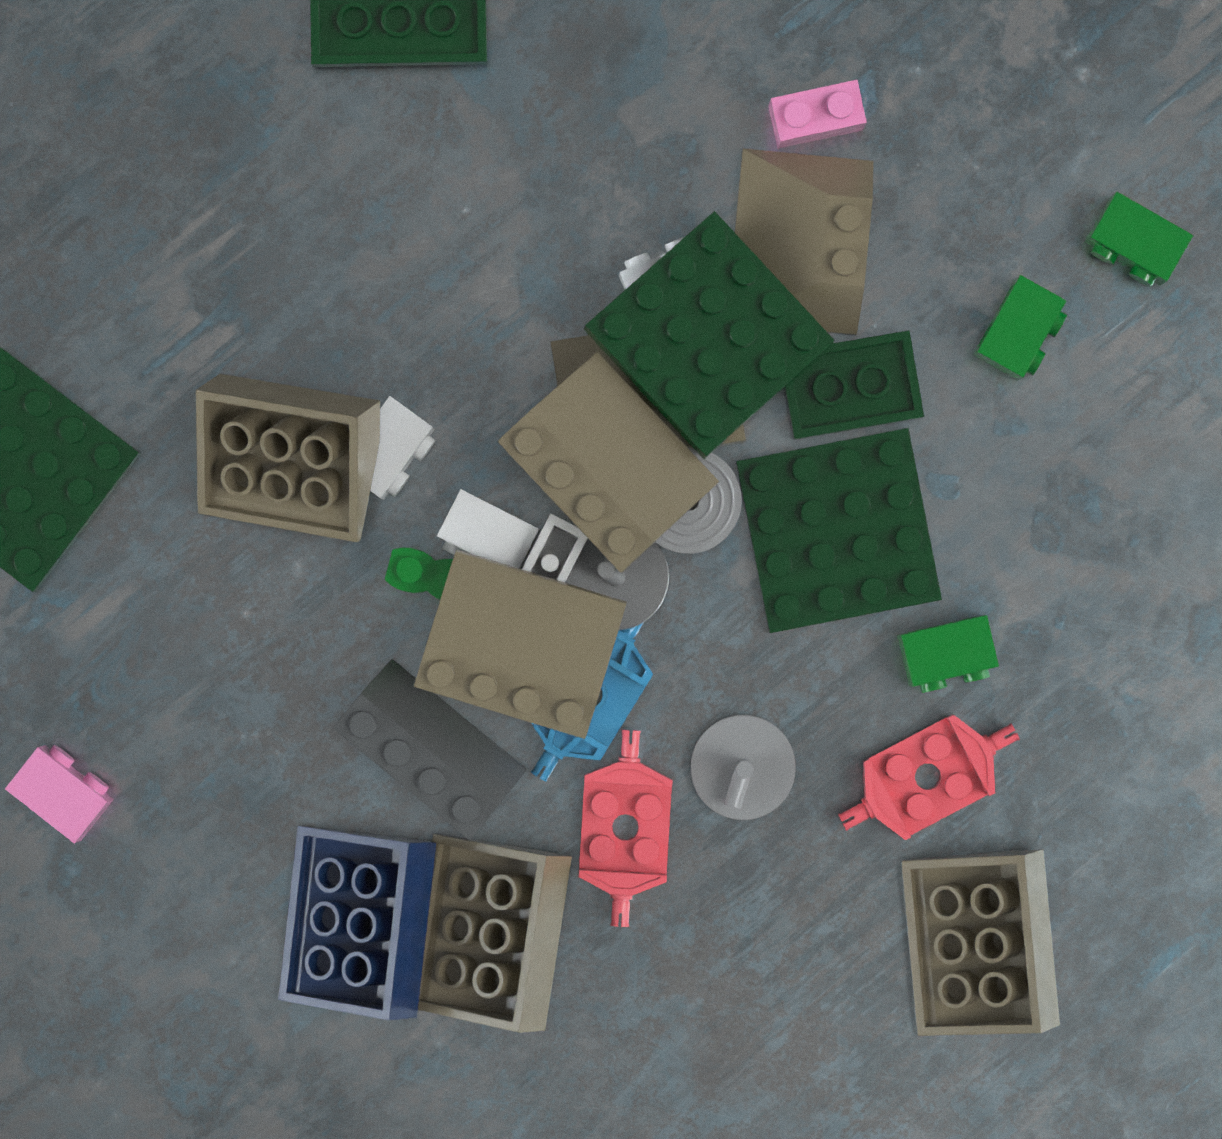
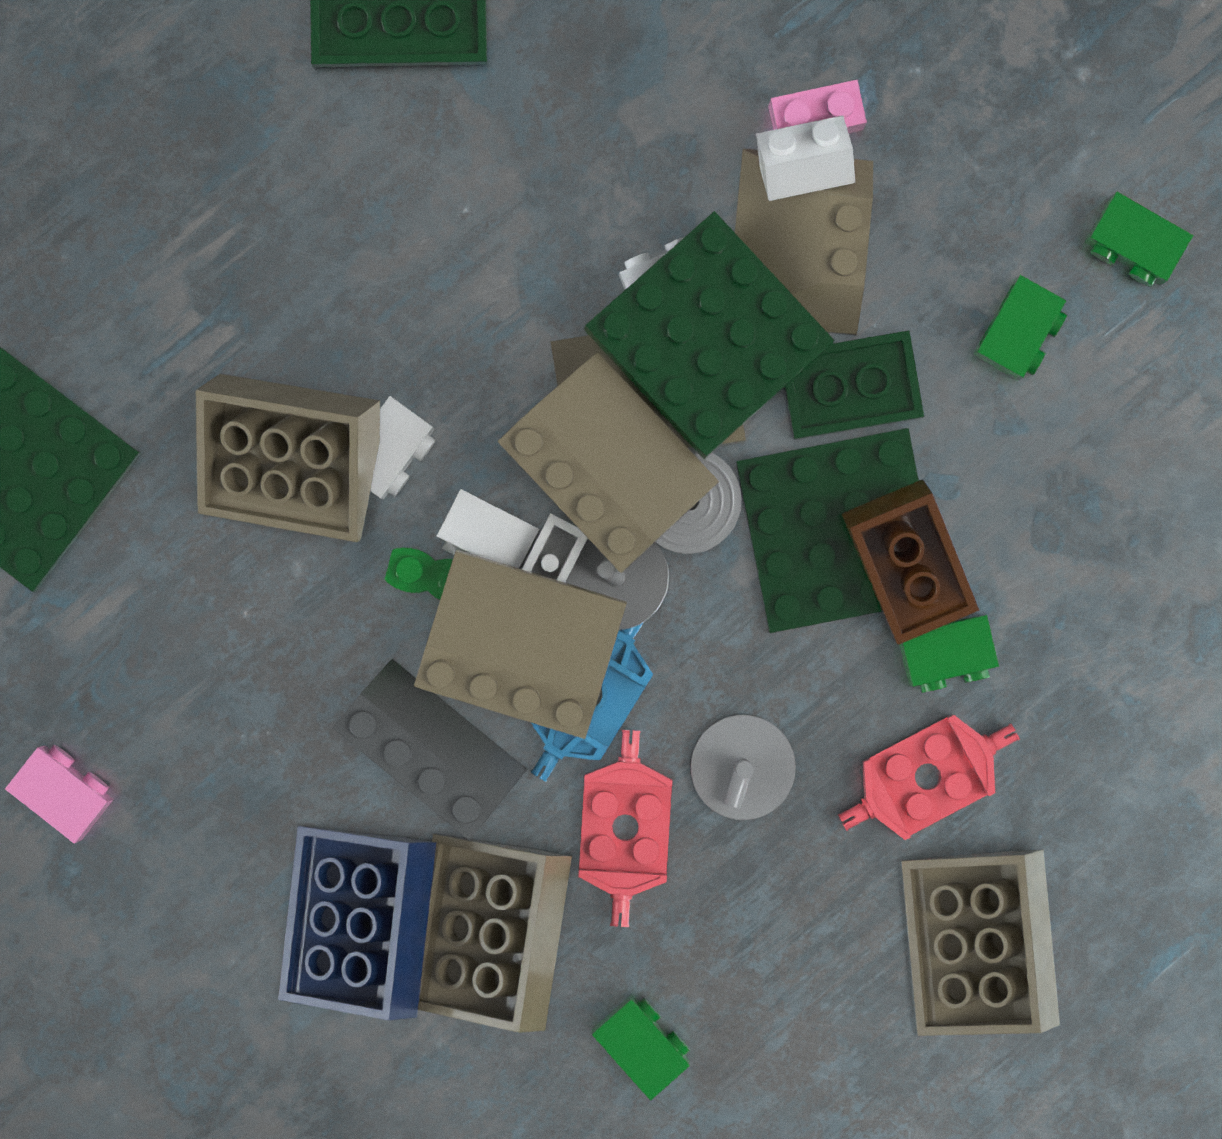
(642, 1046): none -> green brick
(806, 158): none -> white brick
(910, 561): none -> reddish brown slope

